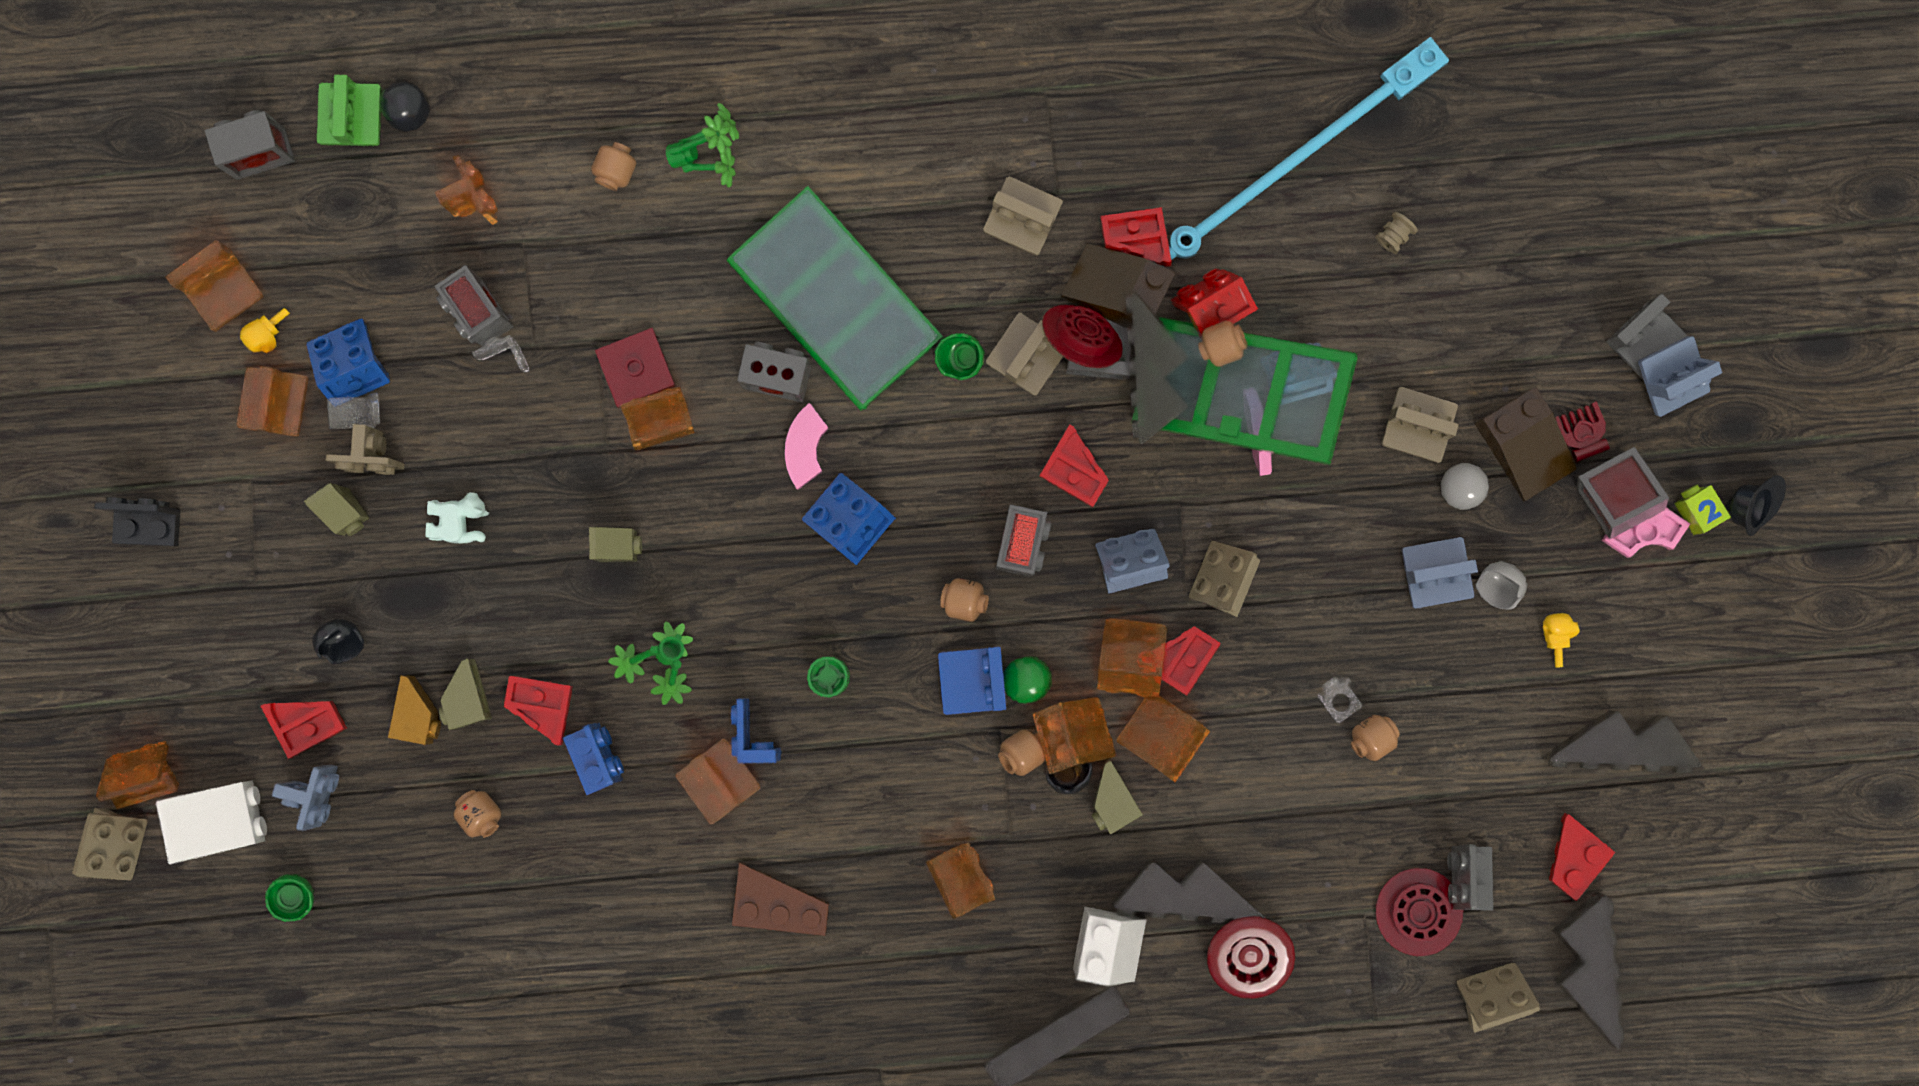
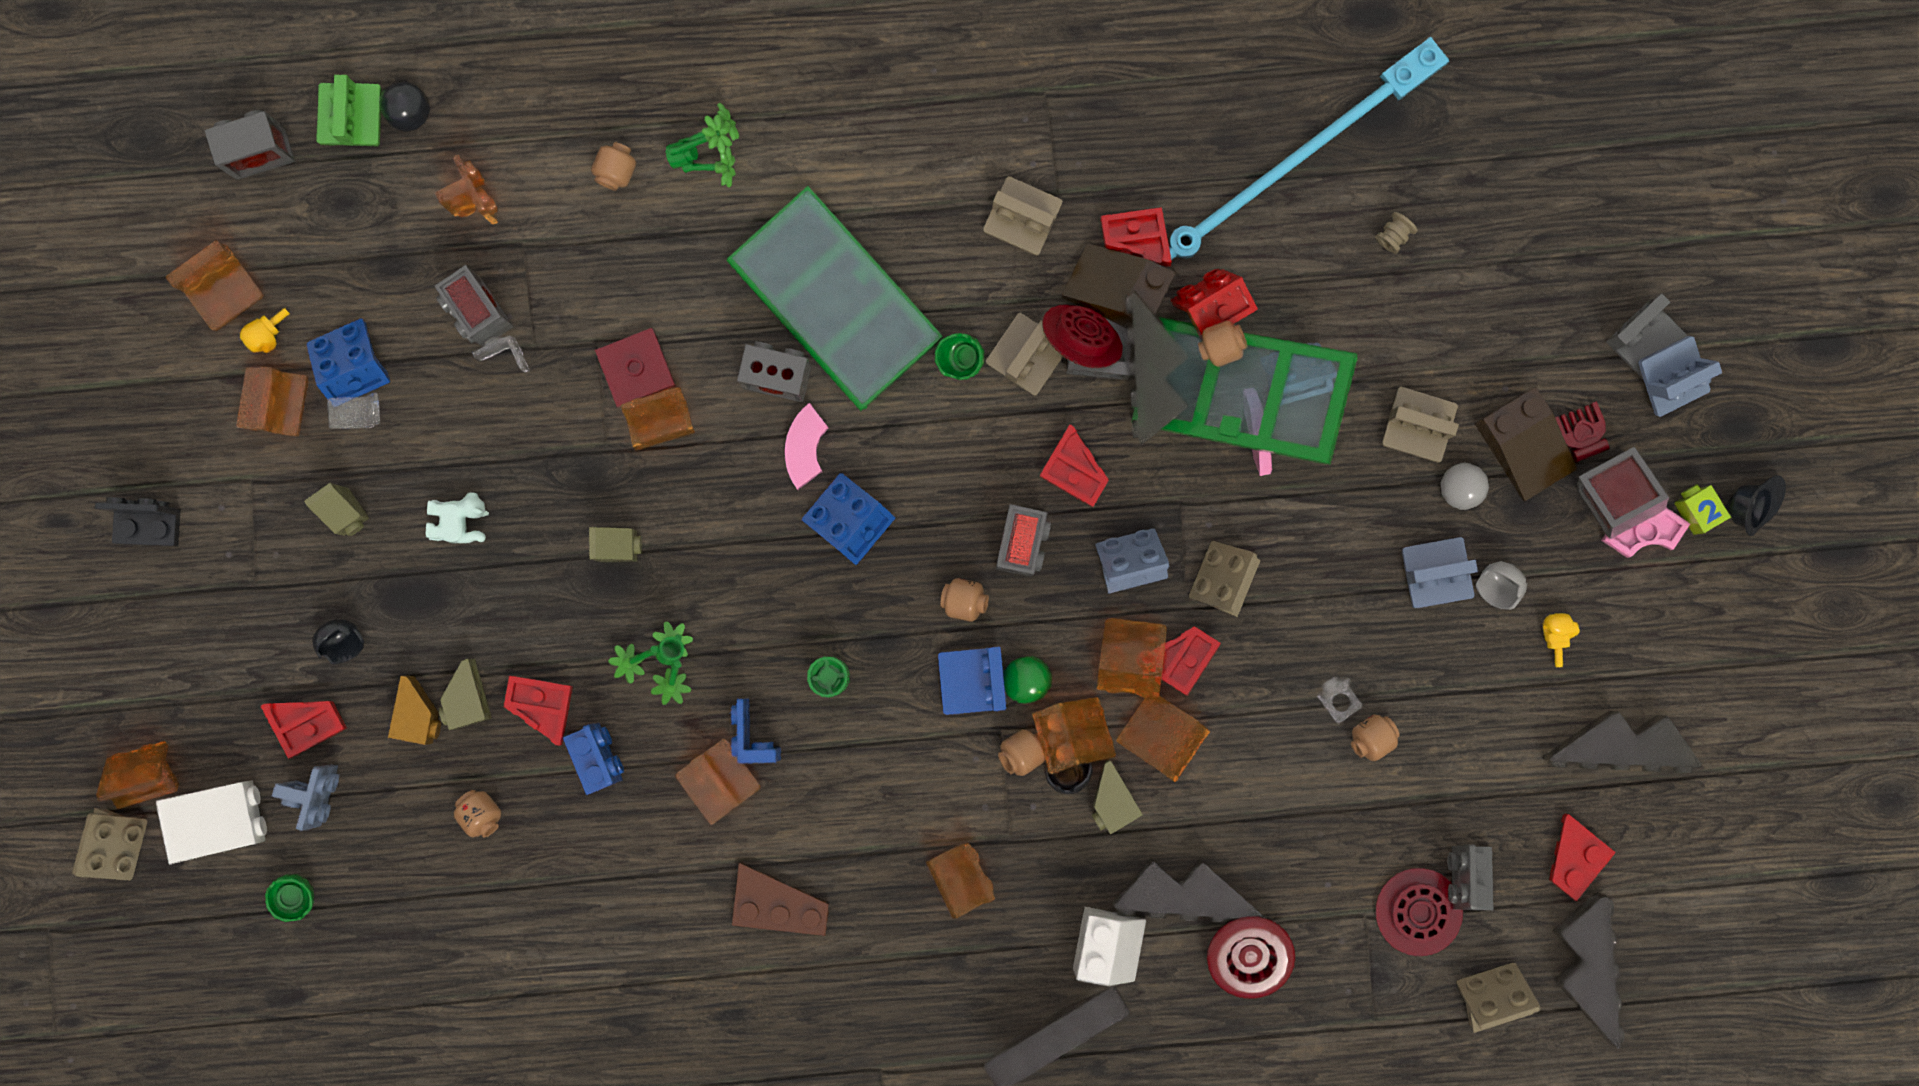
(366, 452): dark tan bracket -> none

